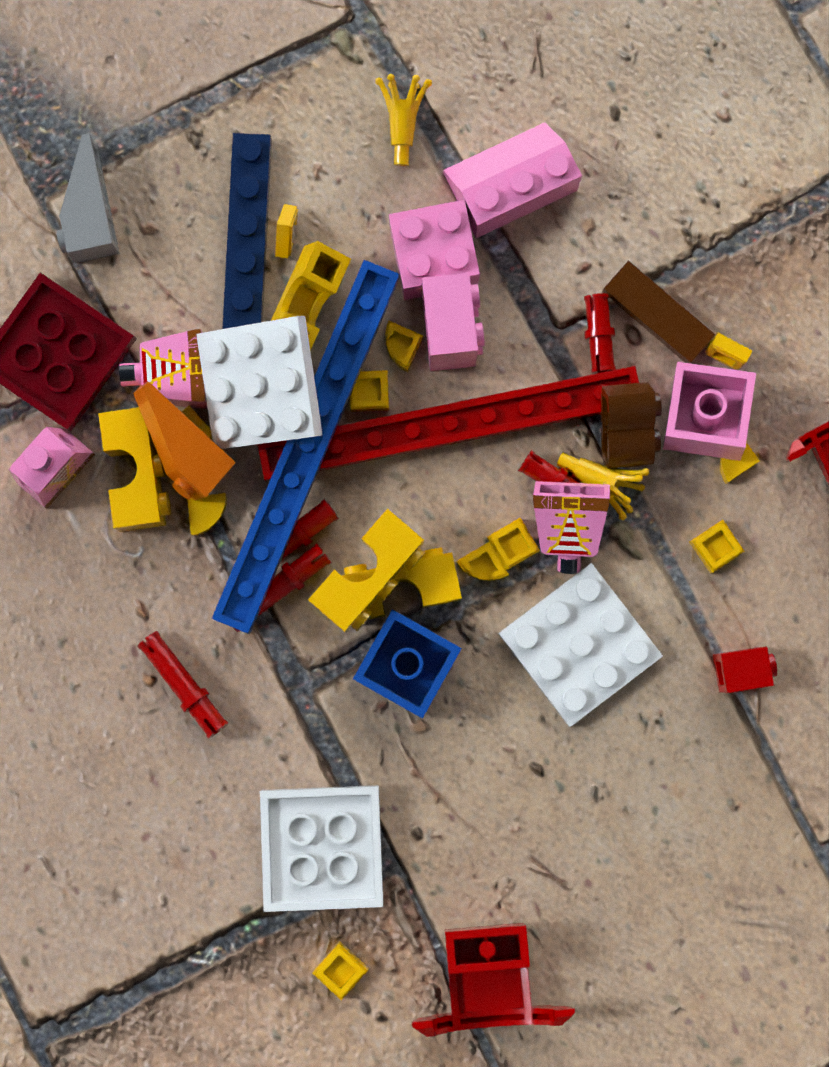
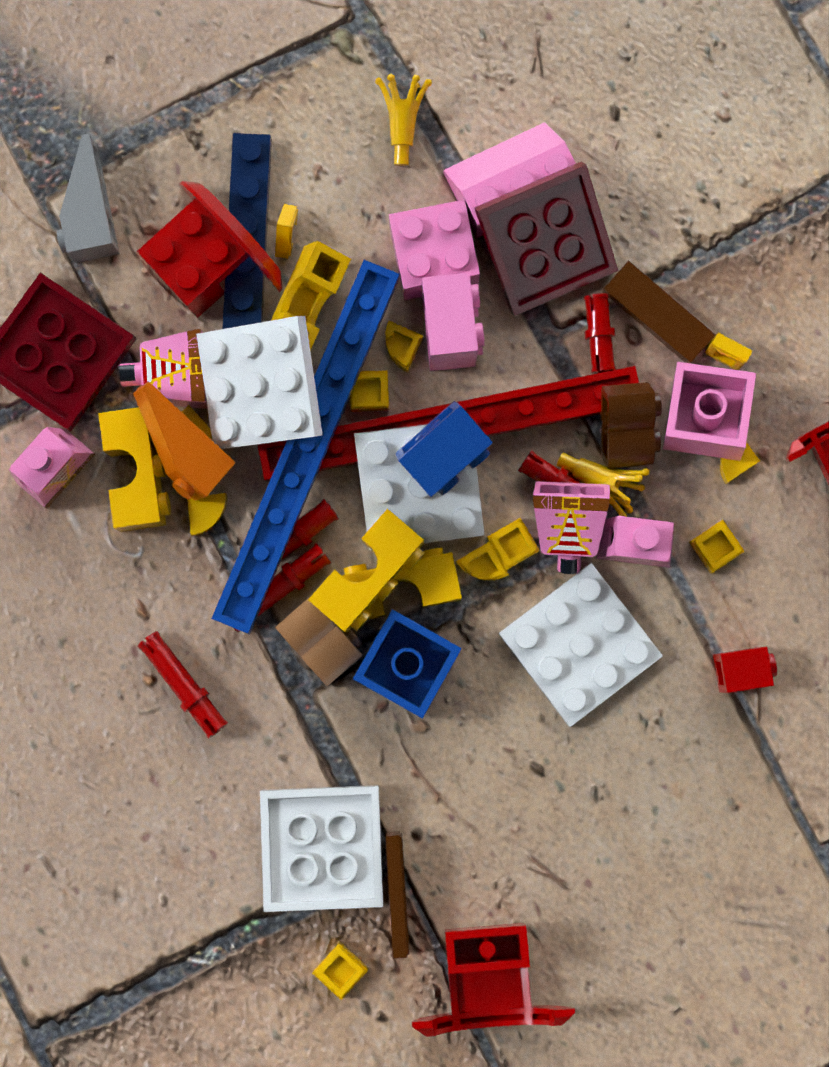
(202, 249): none -> red piece
(320, 642): none -> medium nougat brick
(391, 486): none -> white plate
(397, 894): none -> reddish brown tile
(444, 450): none -> blue brick
(547, 238): none -> plate
(637, 541): none -> bright pink torso

